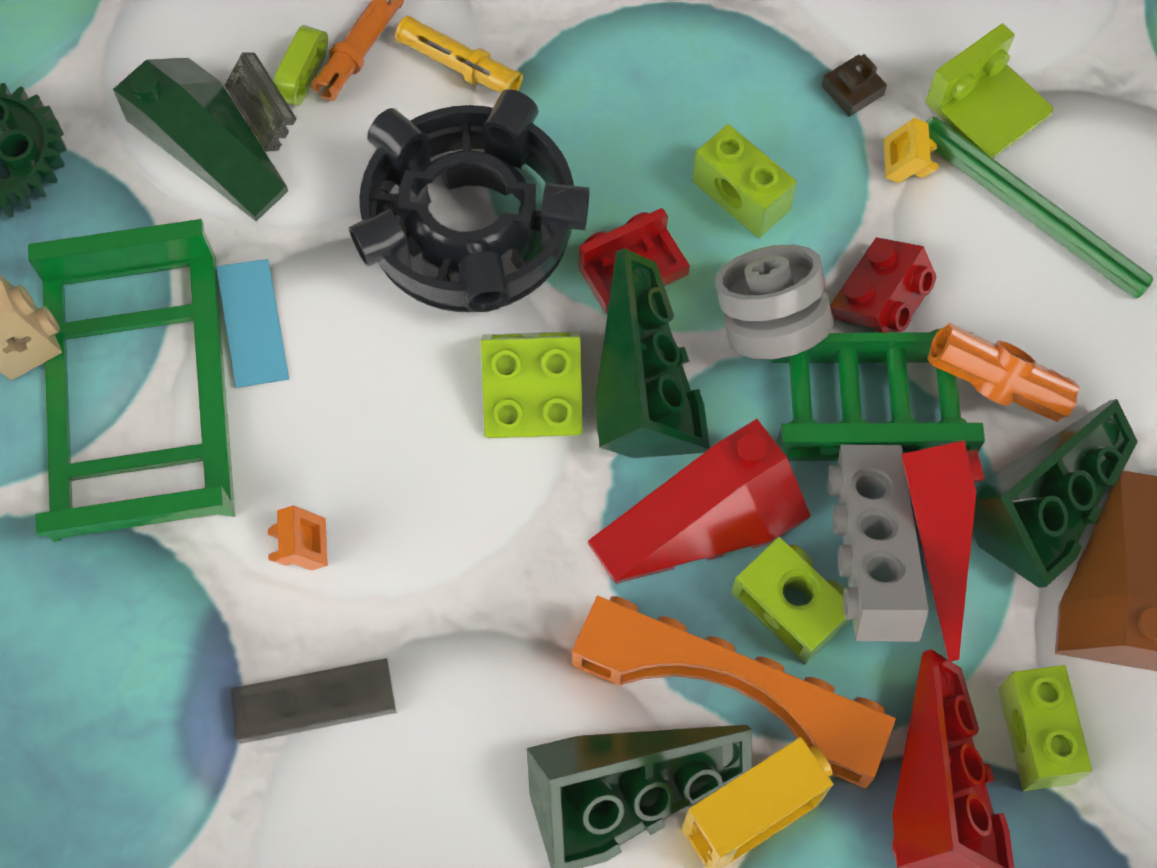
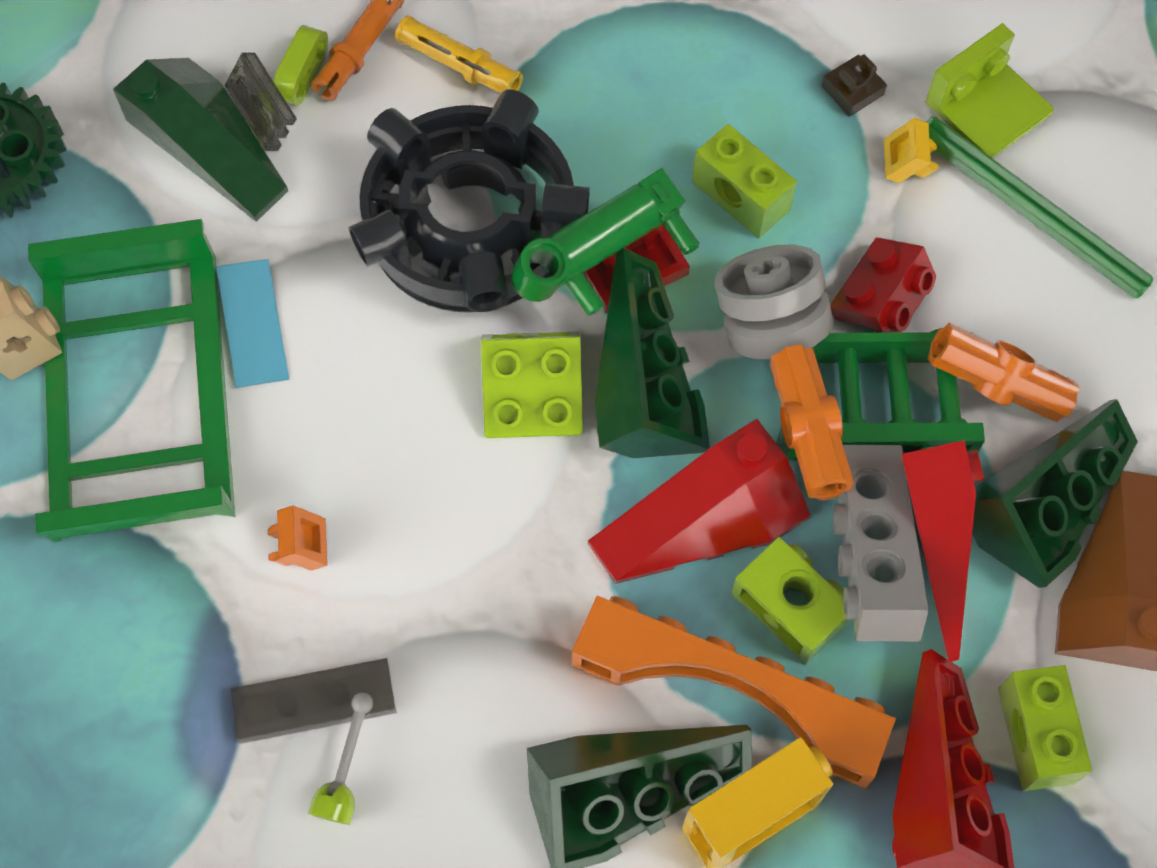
(334, 799): none -> hinge
(600, 235): none -> green piece
(811, 423): none -> orange piece

